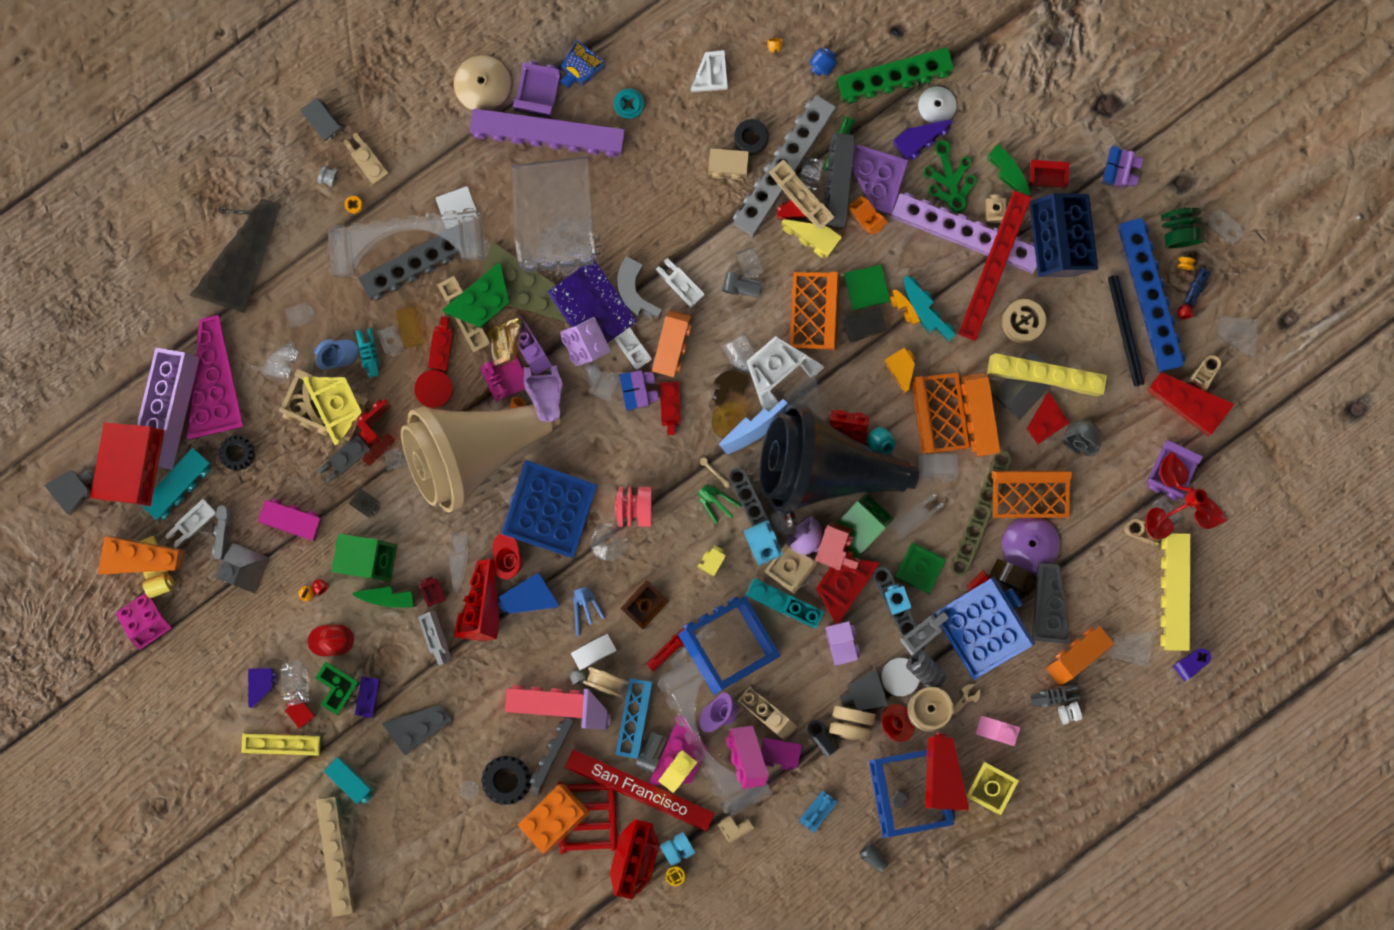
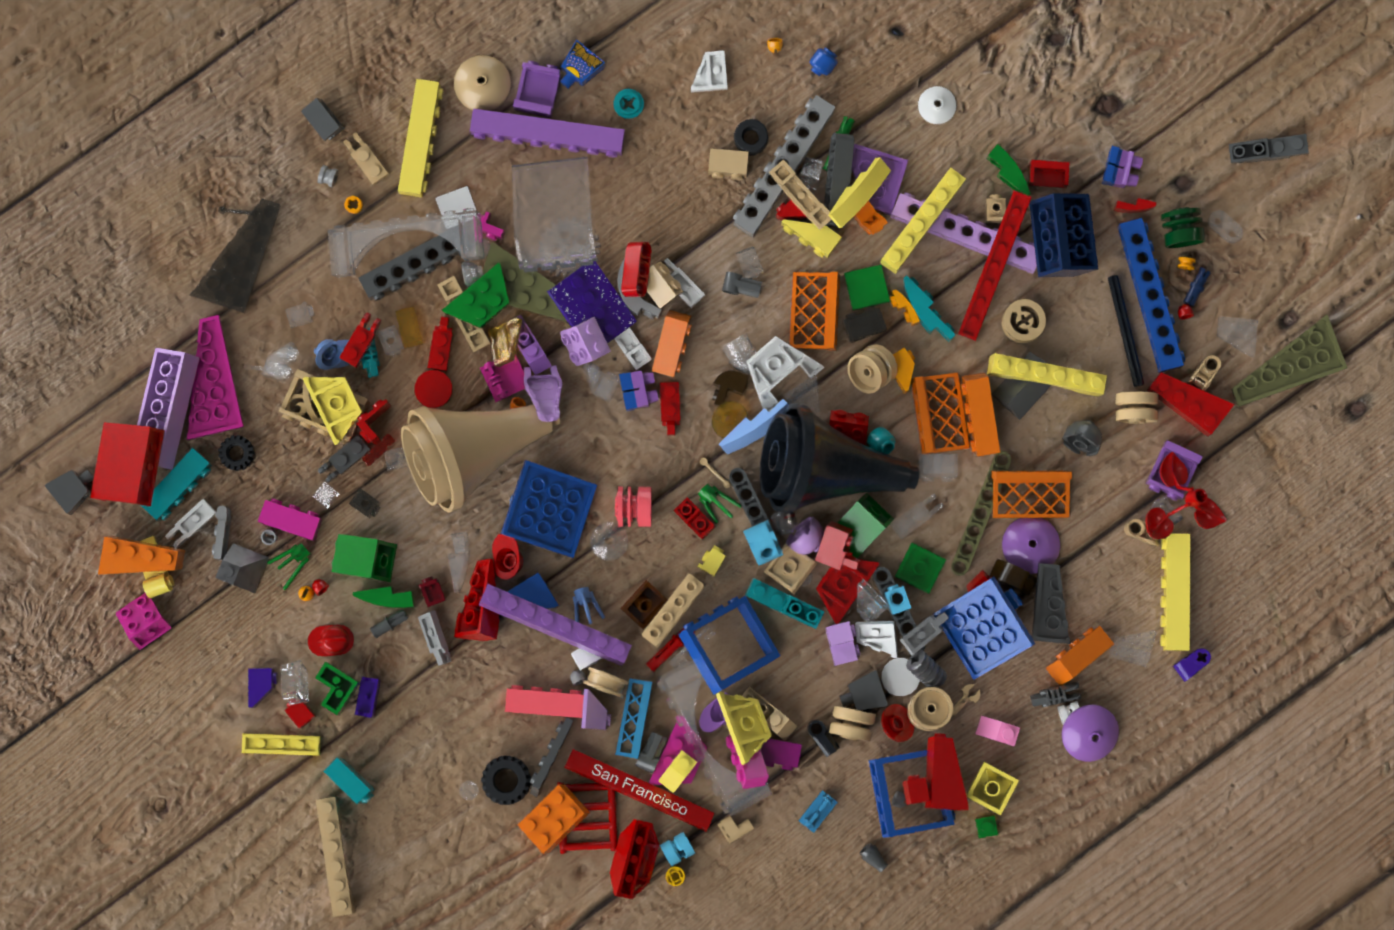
(268, 540): none -> light grey hinge
(298, 553): none -> green plant
(325, 495): none -> clear slope
(360, 341): none -> red hinge
(389, 623): none -> dark grey axle
(416, 727): dark grey wing -> none
(419, 138): none -> light yellow brick
(471, 272): none -> clear brick
(491, 231): none -> dark pink bracket
(555, 625): none -> medium lavender brick
(636, 269): none -> red beam
(662, 285): none -> tan brick
(673, 610): none -> tan fence
(694, 518): none -> red slope
(744, 723): none -> light yellow wing
(859, 193): none -> light yellow slope
(869, 602): none -> clear wing
(872, 368): none -> tan wheel
(878, 635): none -> white wing
(915, 790): none -> red brick
(916, 138): dark purple slope -> none
(923, 220): none -> light yellow brick
(939, 57): green brick -> none
(950, 180): green plant -> none
(986, 826): none -> green plate
(1046, 420): red wing -> none
(1083, 725): none -> medium lavender dish
(1136, 407): none -> tan wheel
(1140, 206): none -> red slope
(1268, 149): none -> dark grey slope
(1302, 361): none -> olive wing

